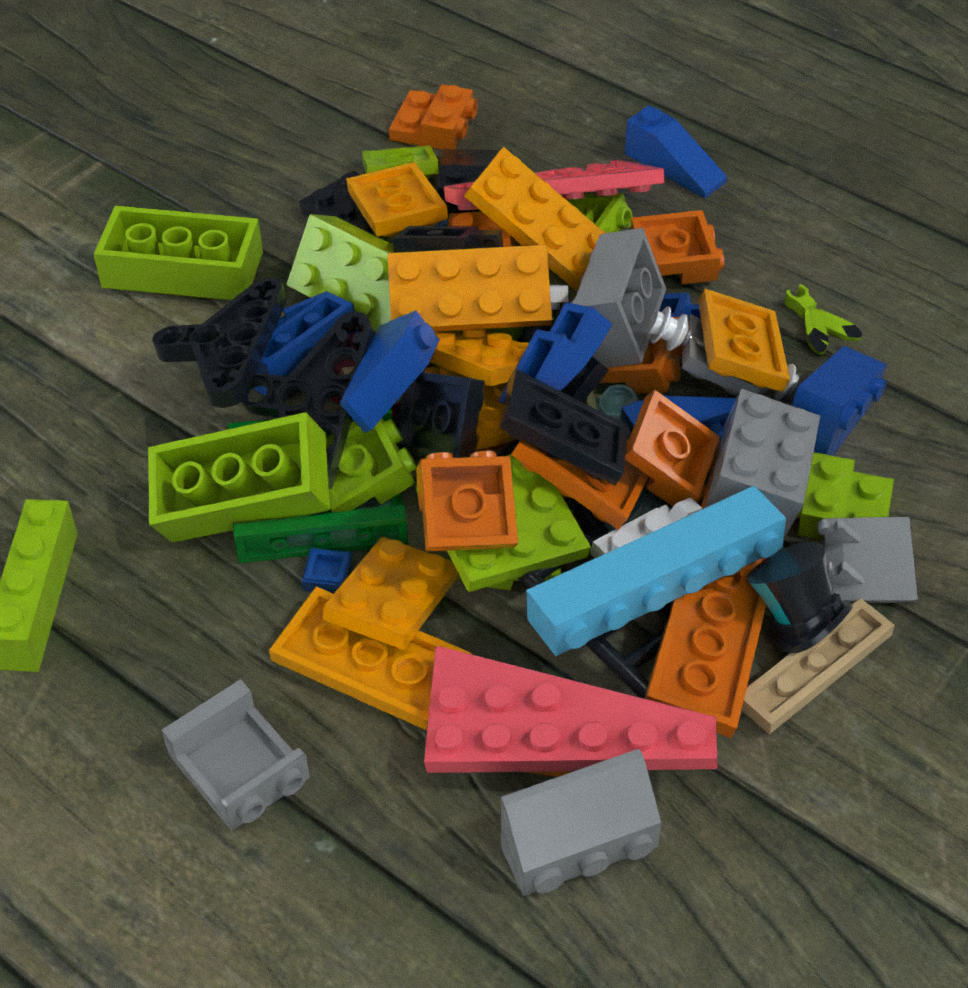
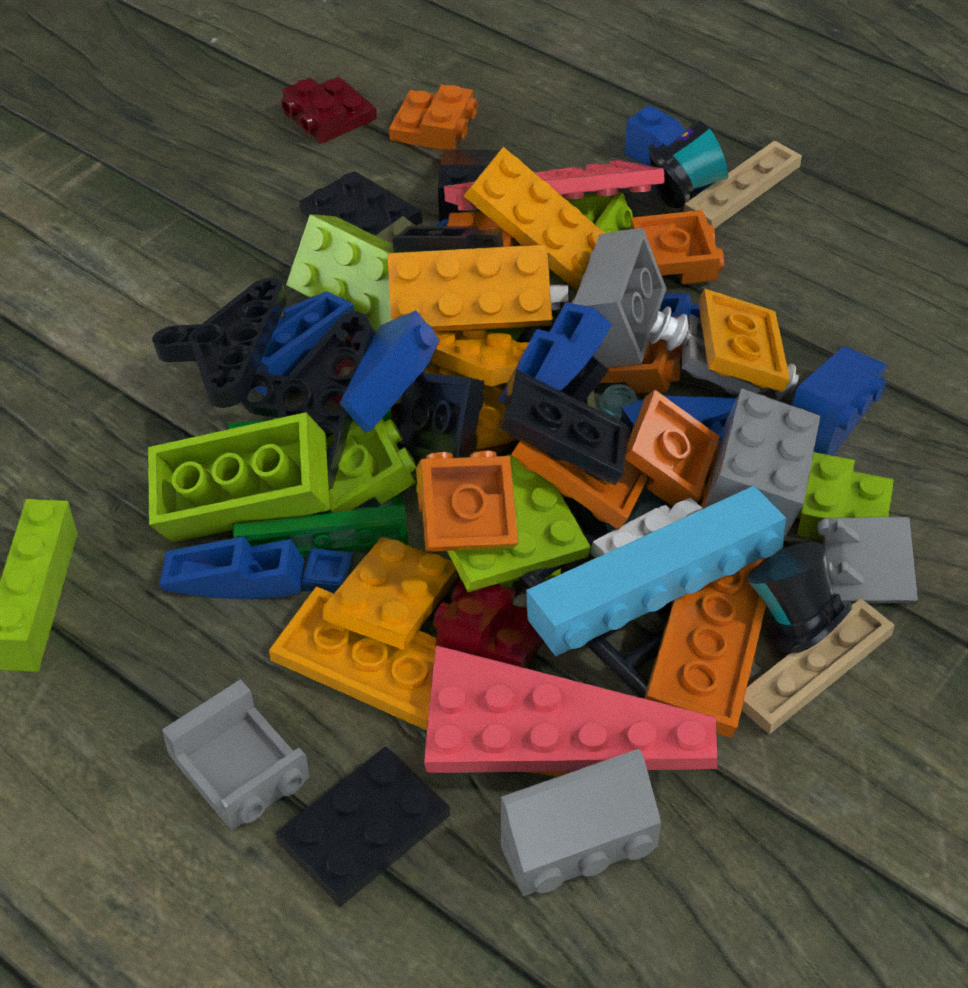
(178, 252): lime brick -> none
(234, 570): none -> blue slope
(326, 108): none -> dark red plate
(362, 825): none -> black plate
(386, 158): lime plate -> none
(396, 199): light orange plate -> none
(487, 625): none -> dark red plate
(688, 164): none -> hat
(745, 183): none -> tan plate
(819, 322): lime piece -> none

